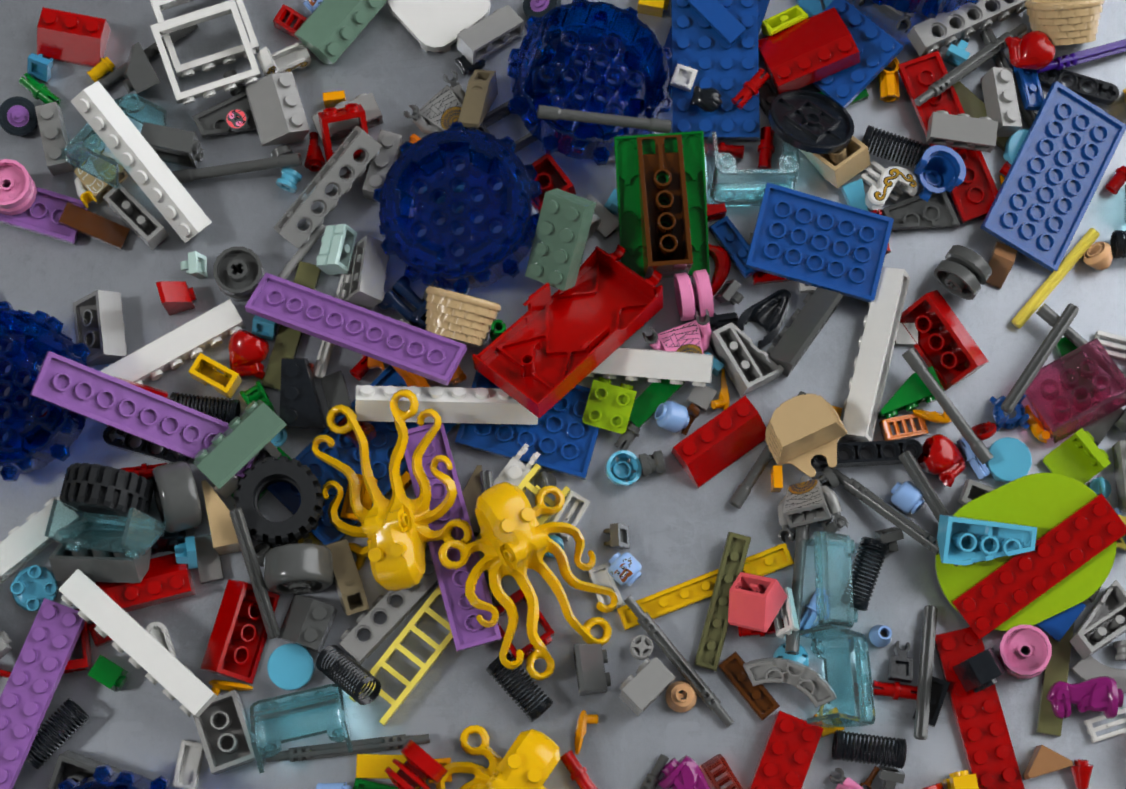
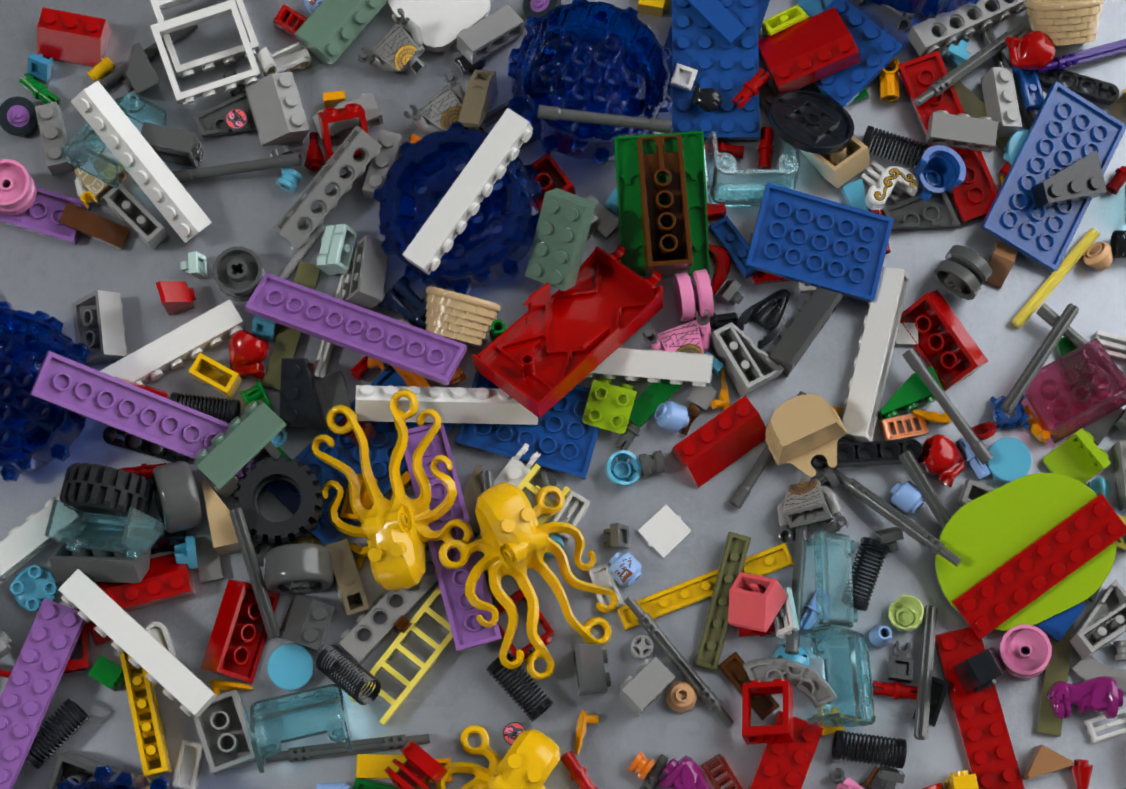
(146, 720): none -> yellow brick
(399, 48): none -> light grey torso
(402, 624): none -> reddish brown hand
(468, 191): none -> white brick
(512, 731): none -> tile
(641, 766): none -> orange wheel
(664, 531): none -> white piece
(767, 733): none -> red window
(776, 478): light orange tile -> none
(906, 613): none -> yellowish green hair
(976, 540): medium azure wedge -> none
(1072, 184): none -> wedge

